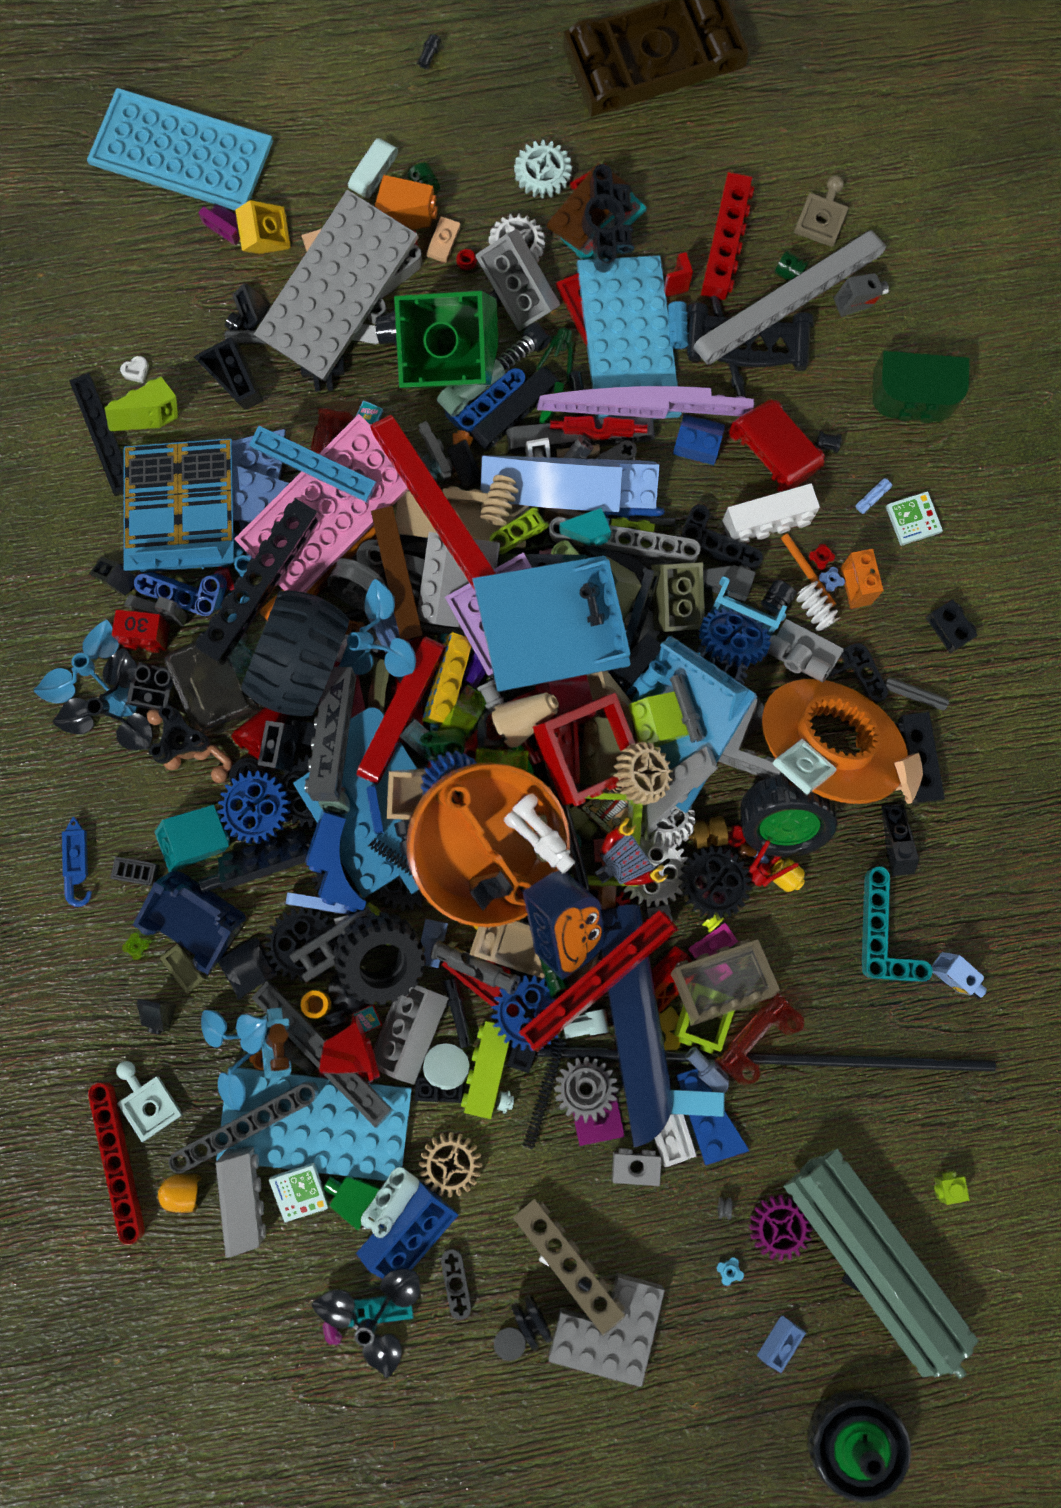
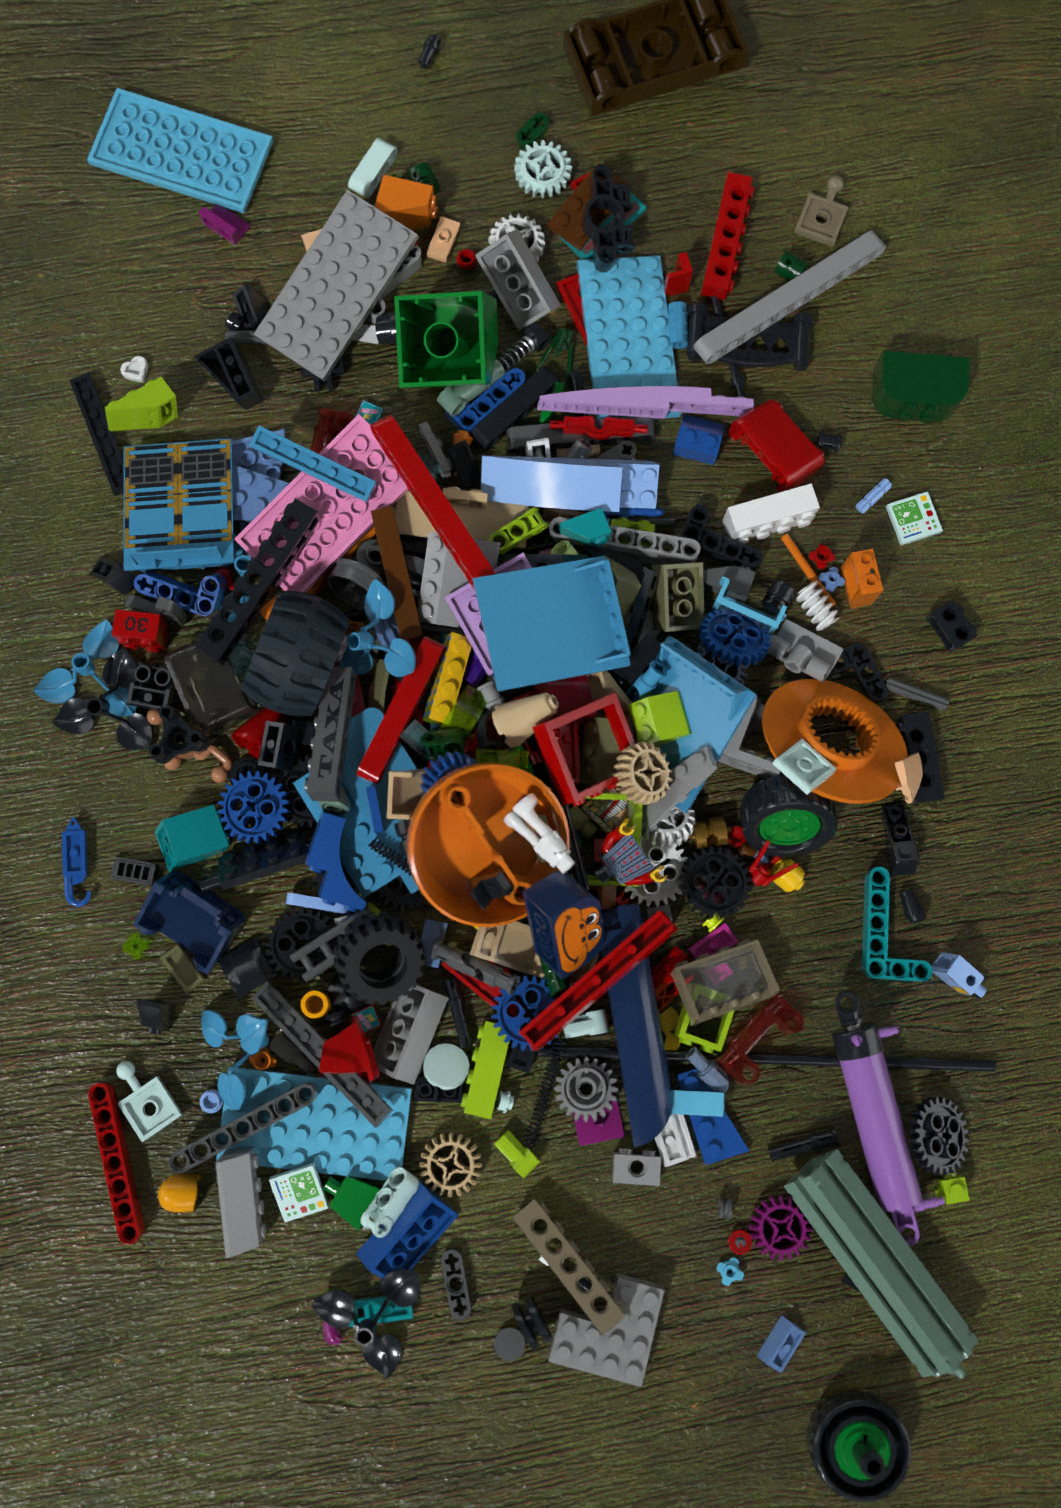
(211, 1101): none -> light blue plate
(262, 227): yellow slope -> none
(273, 1045): hips -> none
(498, 500): tan piece -> none
(520, 1157): none -> lime piece
(530, 129): none -> dark green beam
(590, 592): black bar -> none
(690, 717): dark grey pin -> none
(739, 1241): none -> red tile
(816, 1144): none -> black pin
(859, 293): dark grey torso -> none
(878, 1116): none -> medium lavender piece
(912, 907): none -> black cone
(938, 1135): none -> black gear

